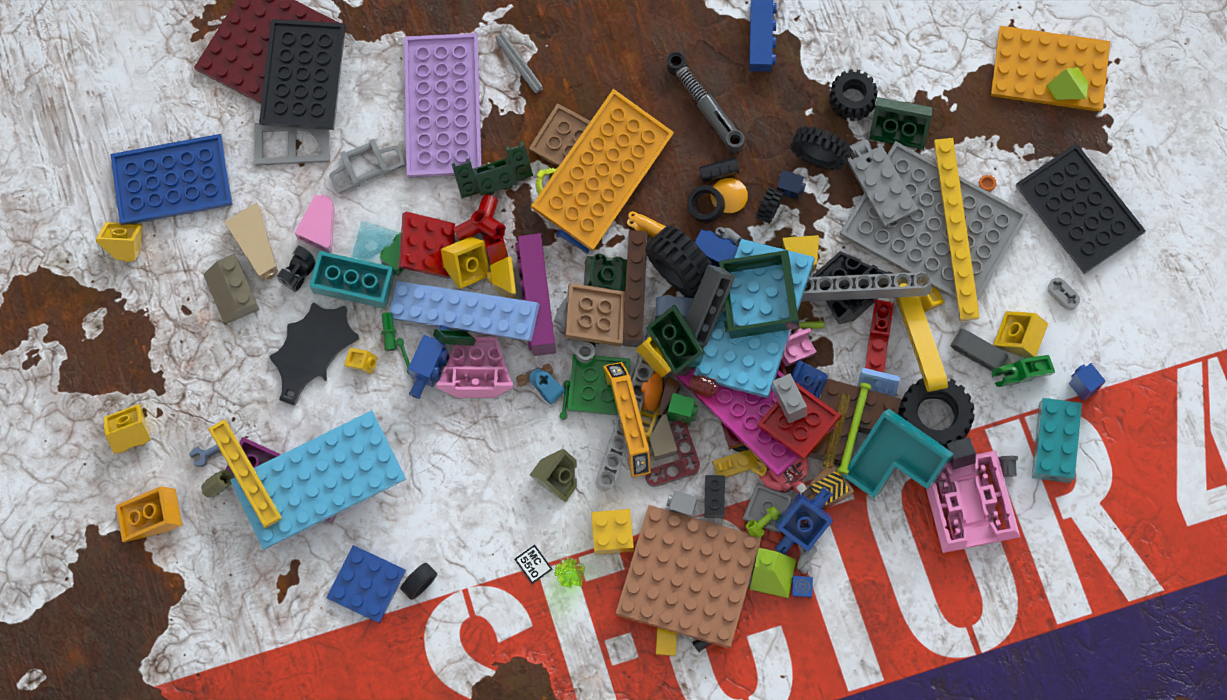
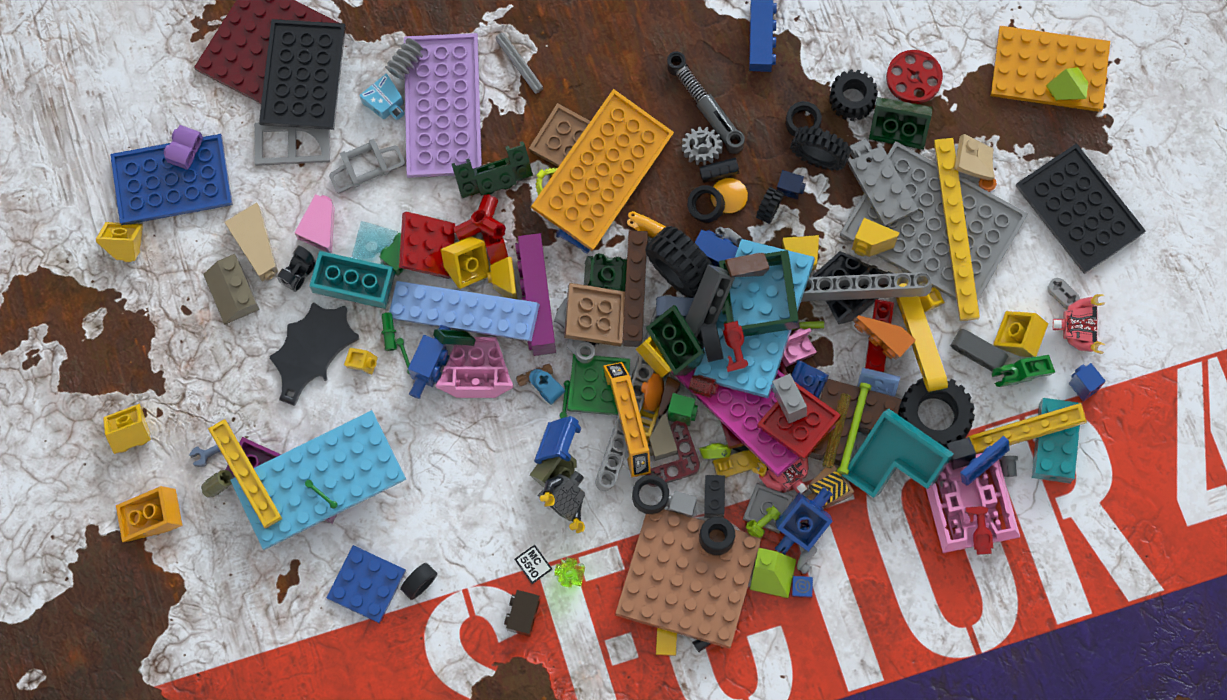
(183, 147): none -> medium lavender brick
(309, 484): none -> green hinge
(383, 98): none -> medium azure torso
(404, 58): none -> light grey piece
(522, 613): none -> dark brown brick
(557, 439): none -> blue piece
(565, 498): none -> torso
(612, 531): yellow brick -> none
(650, 509): none -> black tyre
(701, 145): none -> light grey gear
(711, 342): none -> black tyre
(715, 450): none -> lime hat
(723, 525): none -> black tyre
(734, 339): none -> red piece
(747, 265): none -> reddish brown slope
(802, 106): none -> black tyre
(873, 239): none -> yellow slope
(890, 337): none -> orange slope
(913, 69): none -> red wedge
(974, 158): none -> tan plate
(982, 536): none -> red piece
(985, 460): none -> blue plate
(1031, 427): none -> yellow tile
(1080, 324): none -> torso

